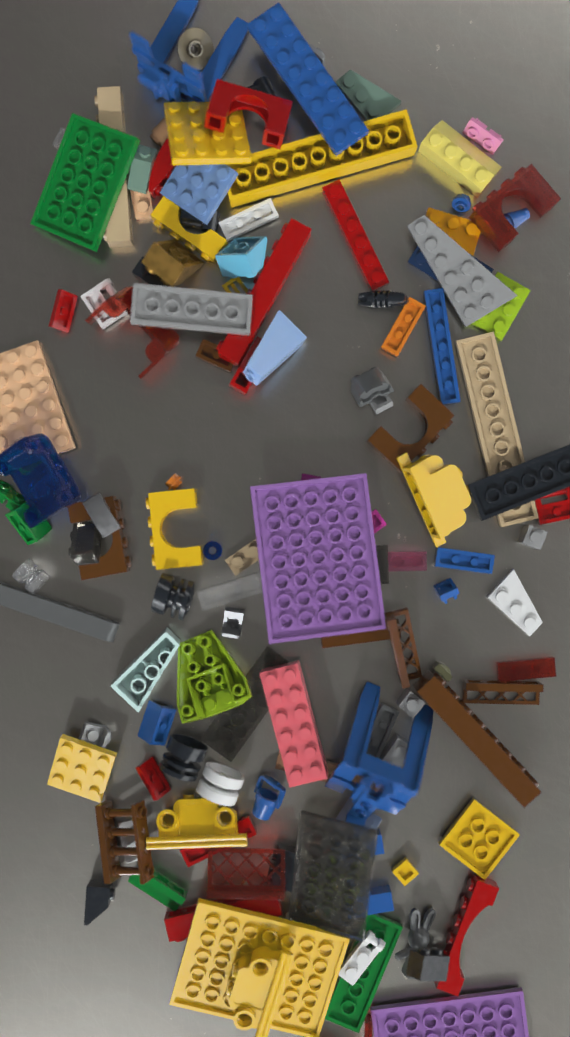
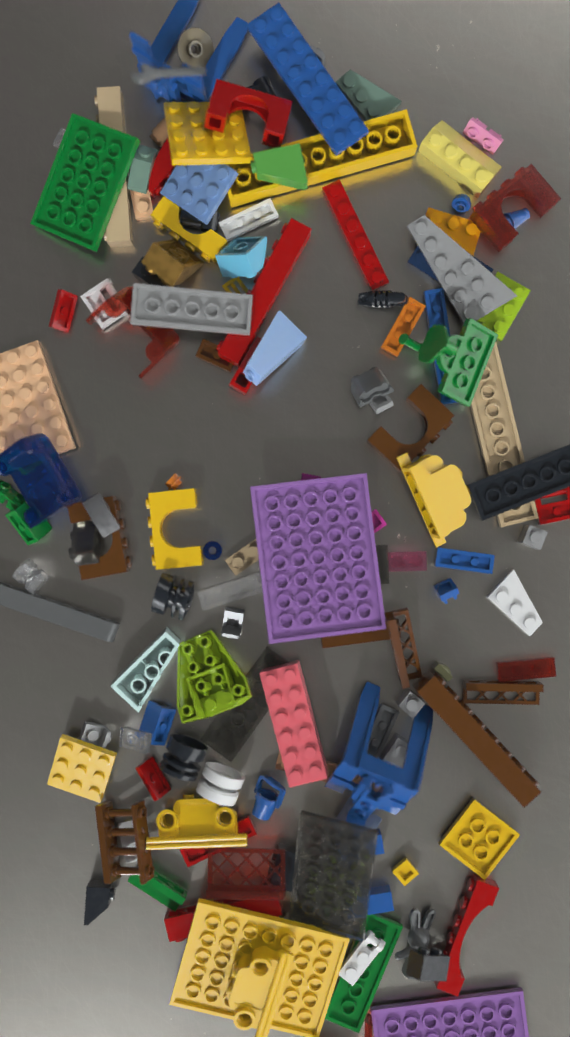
(135, 740): none -> clear plate
(152, 73): none -> dark grey piece
(281, 166): none -> bright green slope
(464, 360): none -> green plate

